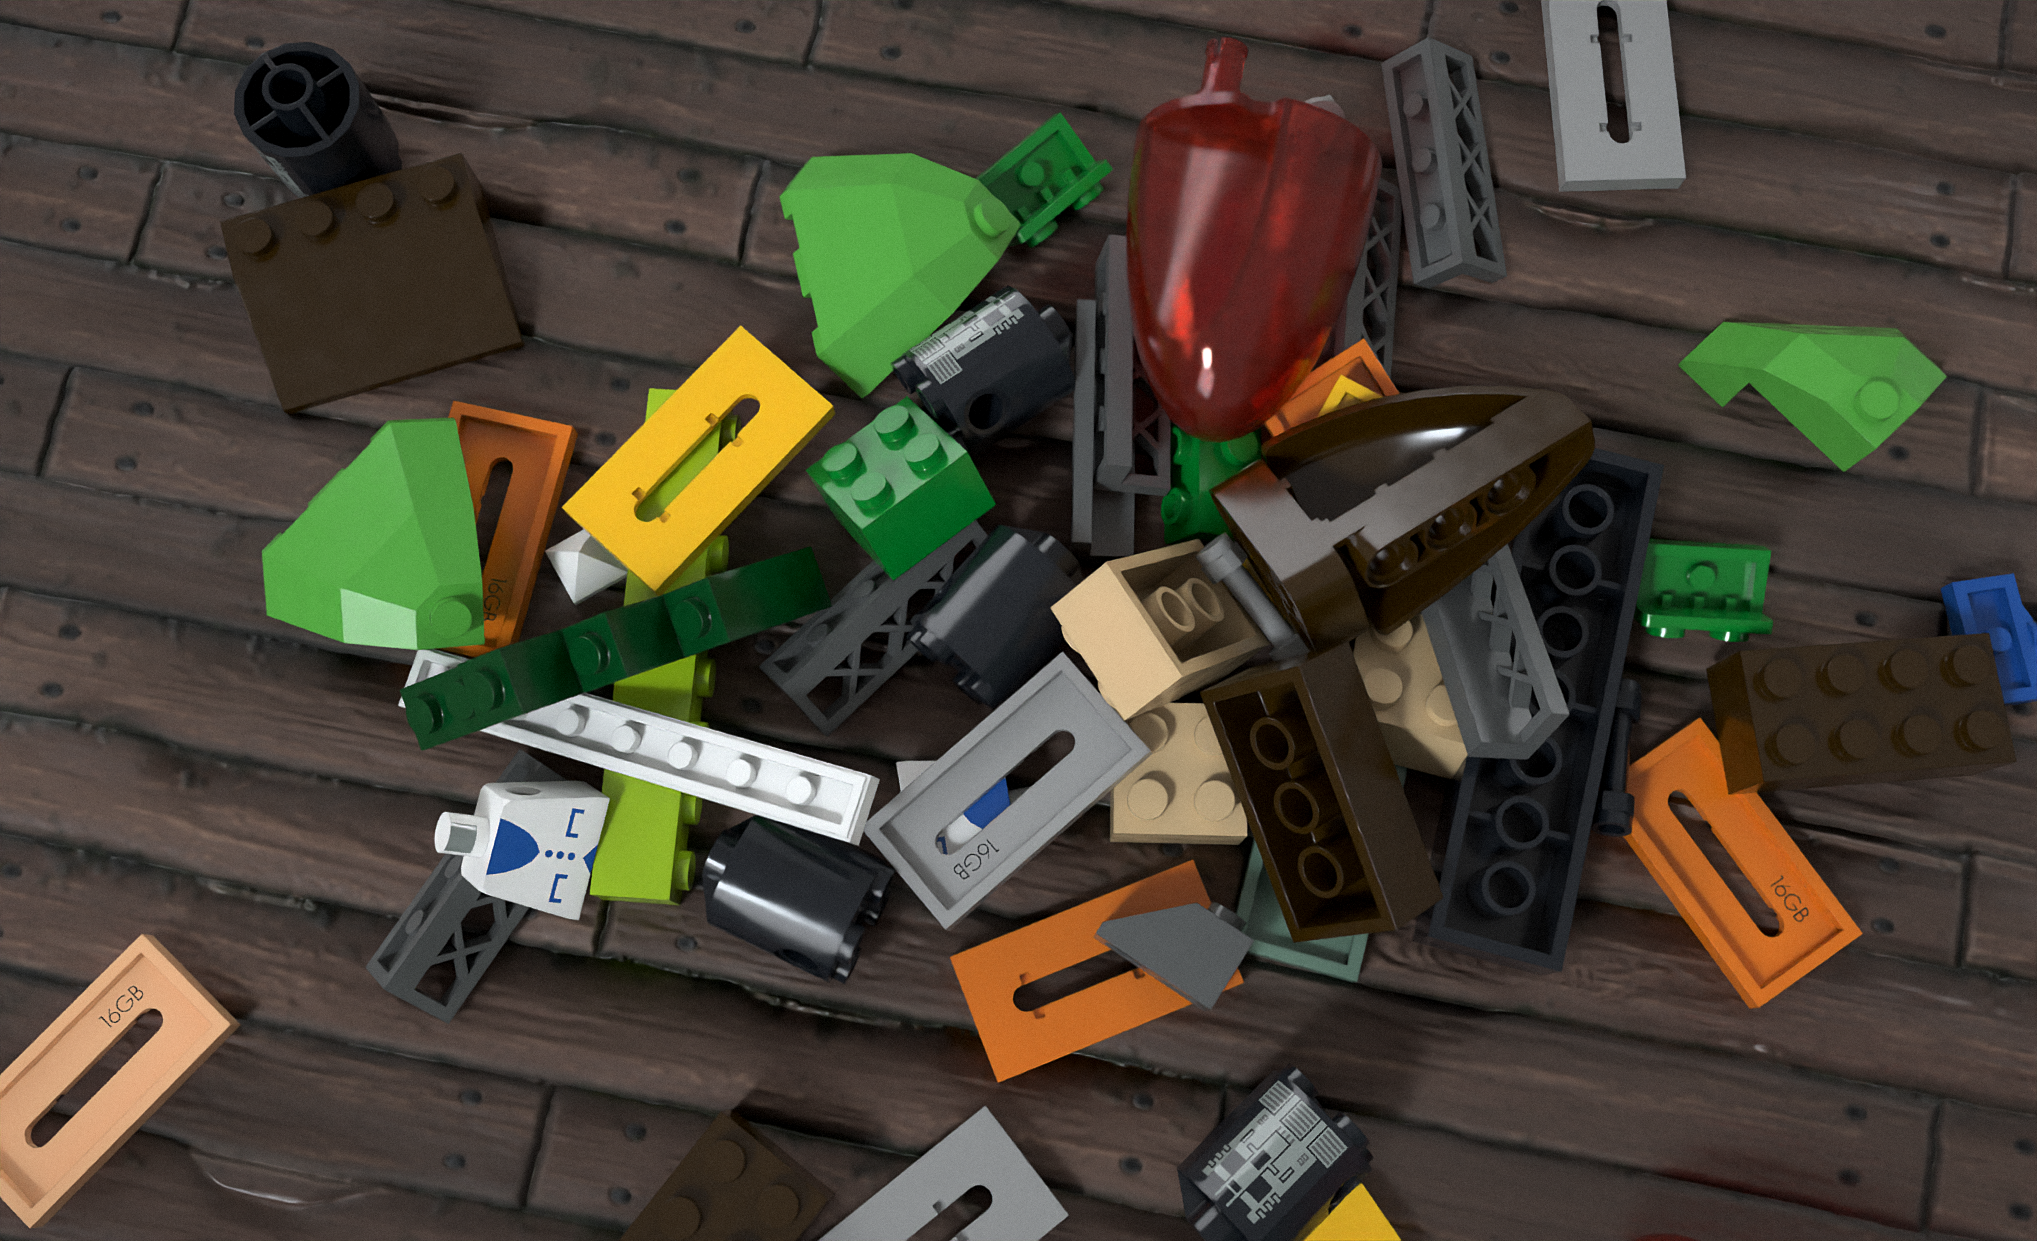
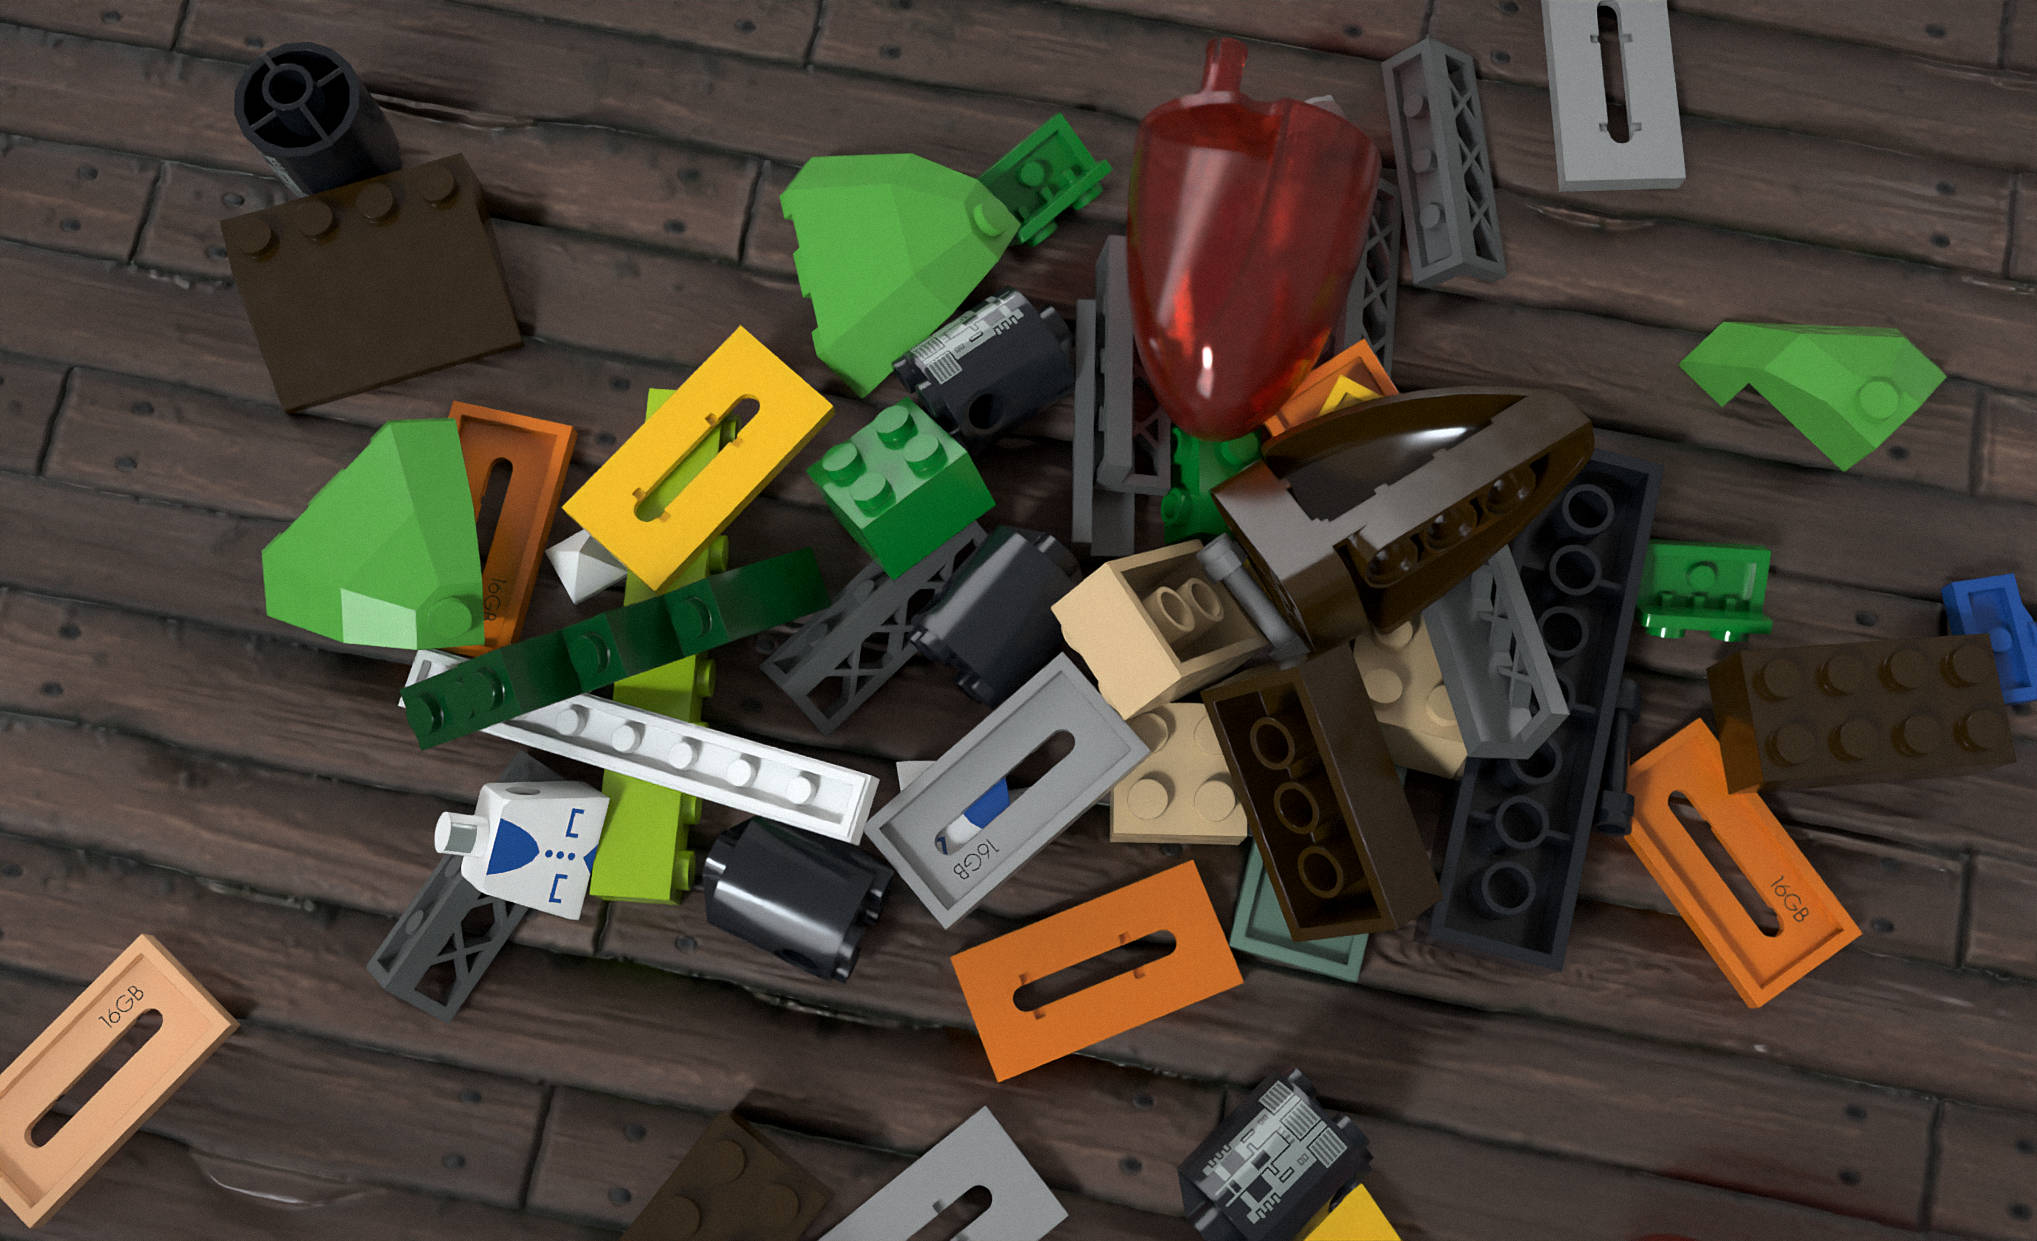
(1182, 947): dark grey slope -> none

